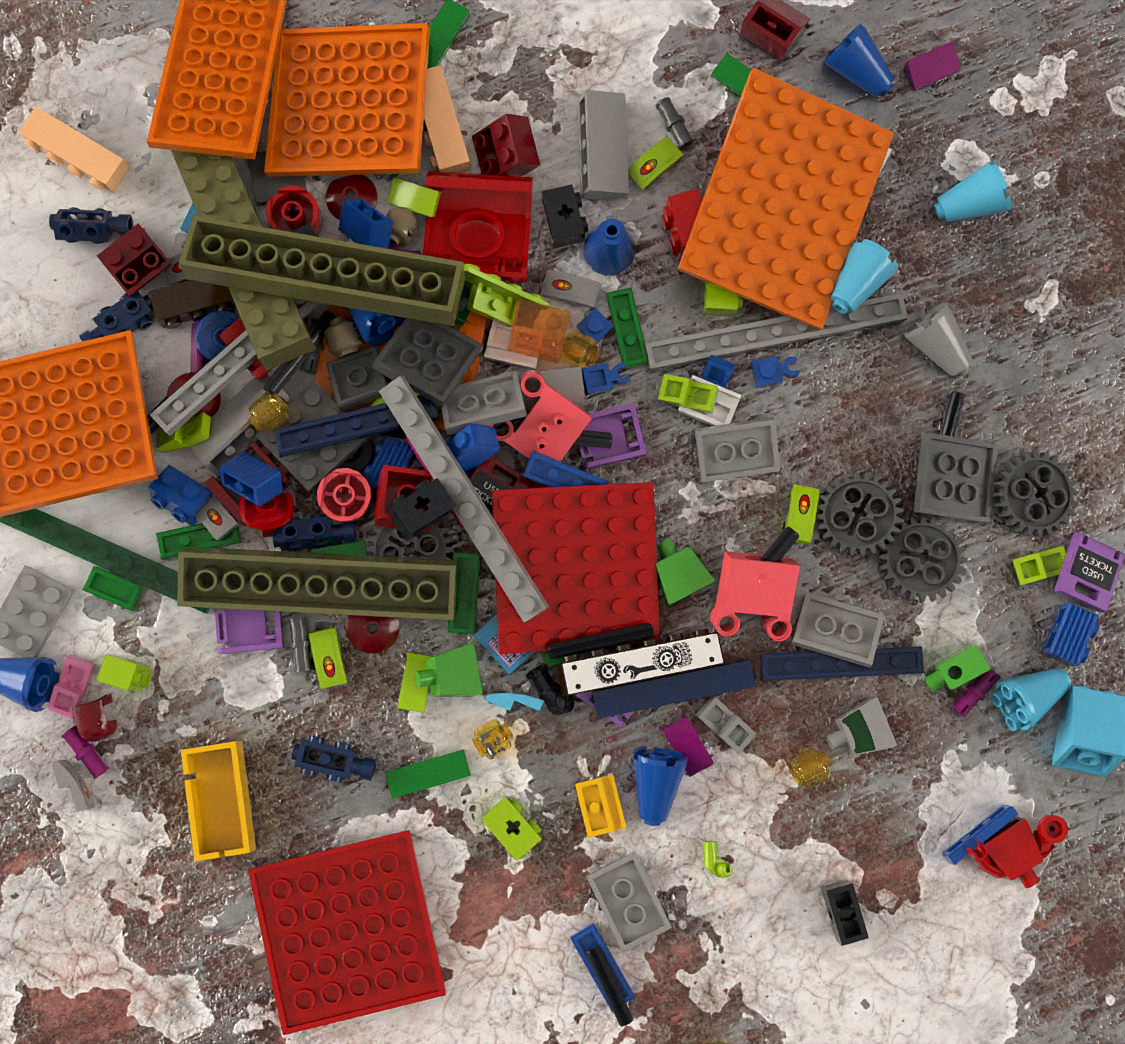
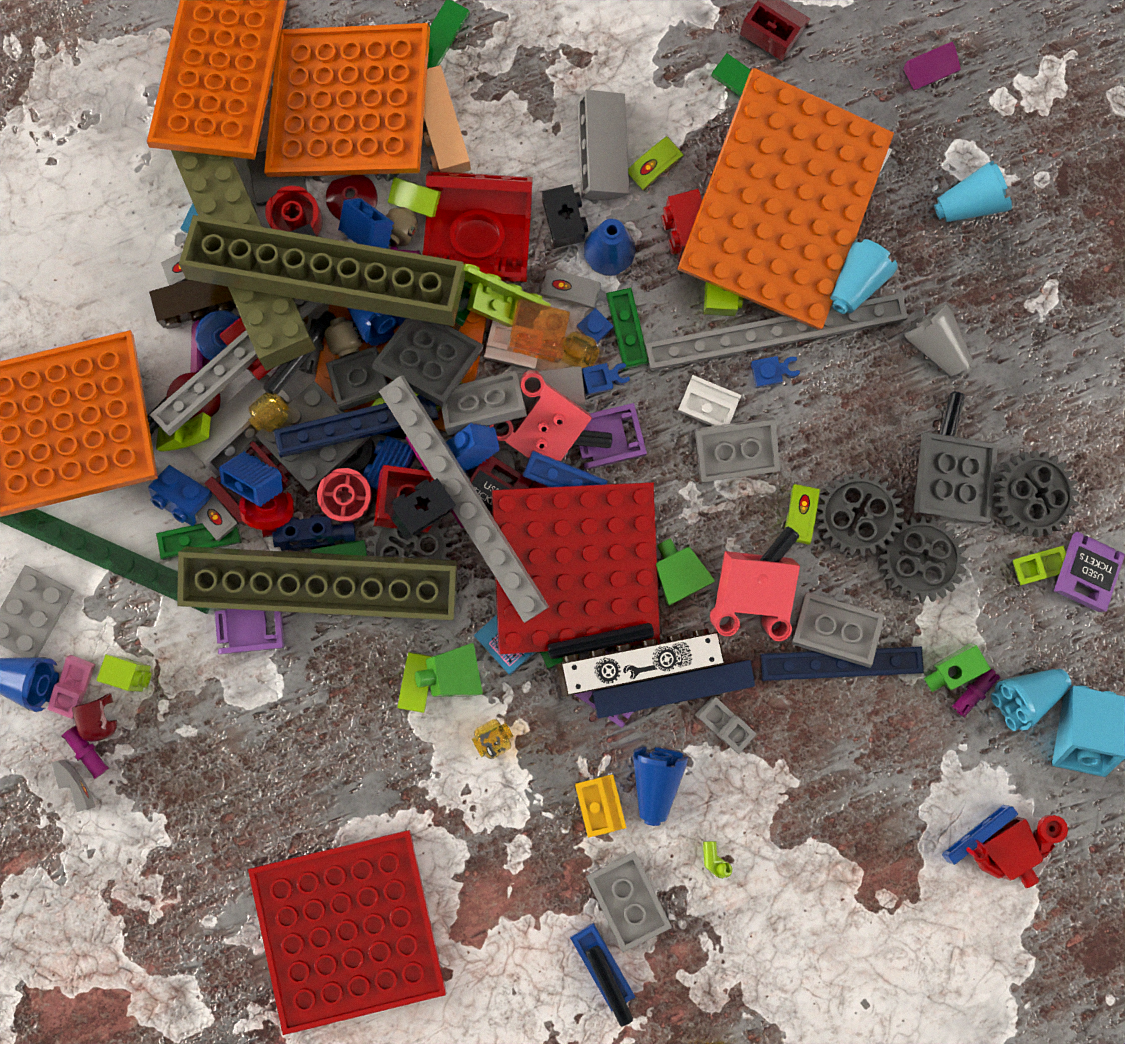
(74, 150): light nougat brick -> none
(87, 225): dark blue brick -> none
(113, 588): green tile -> none
(124, 318): dark blue brick -> none
(134, 260): dark red slope -> none
(218, 801): yellow piece -> none
(300, 644): dark grey pin -> none
(327, 657): lime slope -> none
(327, 760): dark blue brick -> none
(372, 642): dark red dish -> none
(428, 773): green tile -> none
(466, 594): green tile -> none
(506, 147): dark red slope -> none
(507, 700): medium azure slope -> none
(515, 843): lime brick -> none
(549, 690): black connector -> none
(674, 123): dark grey pin -> none
(686, 740): magenta slope -> none
(688, 394): lime slope -> none
(718, 371): blue plate -> none
(810, 768): clear yellow head -> none
(844, 912): black brick -> none
(861, 63): blue cone -> none
(862, 729): light grey torso -> none
(1071, 634): blue brick -> none

